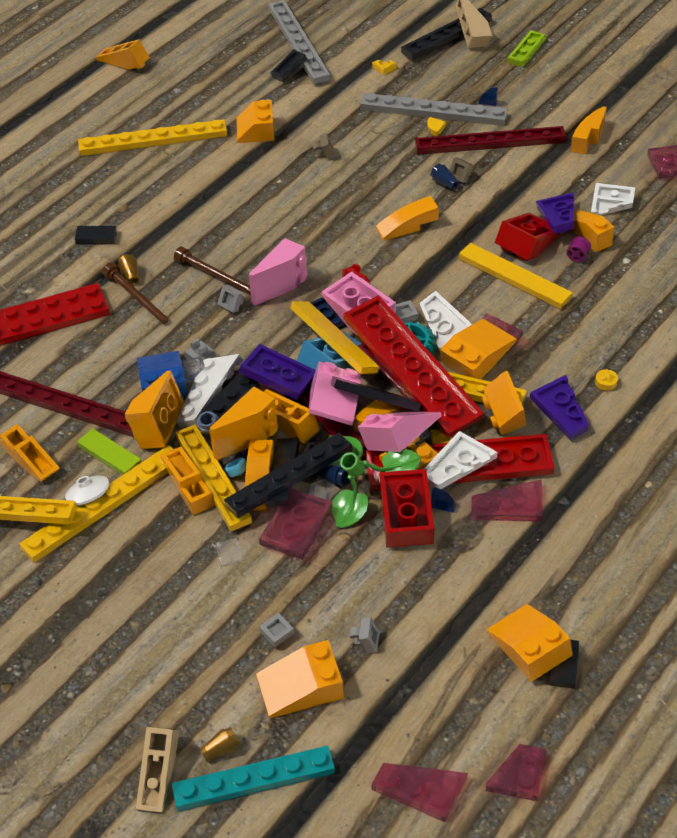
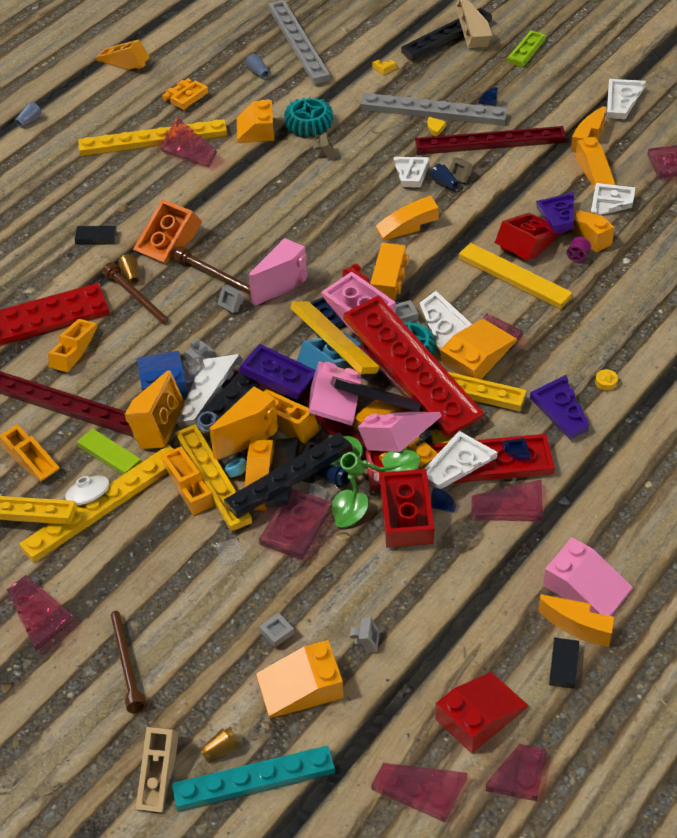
(28, 114): none -> sand blue cone
(38, 611): none -> clear pink wing
(71, 345): none -> light orange slope
(134, 700): none -> reddish brown piece
(166, 231): none -> orange slope
(185, 93): none -> light orange plate
(188, 145): none -> clear pink wing
(257, 66): none -> sand blue cone
(288, 65): black tile -> none
(308, 117): none -> teal gear
(390, 269): none -> light orange brick
(412, 170): none -> white wing
(478, 710): none -> red slope
(504, 404): light orange slope -> none
(516, 448): none -> clear blue tile
(531, 641): light orange slope -> none
(577, 619): none -> light orange slope
(586, 577): none -> bright pink slope
(593, 161): none -> light orange slope
(622, 97): none -> white wing

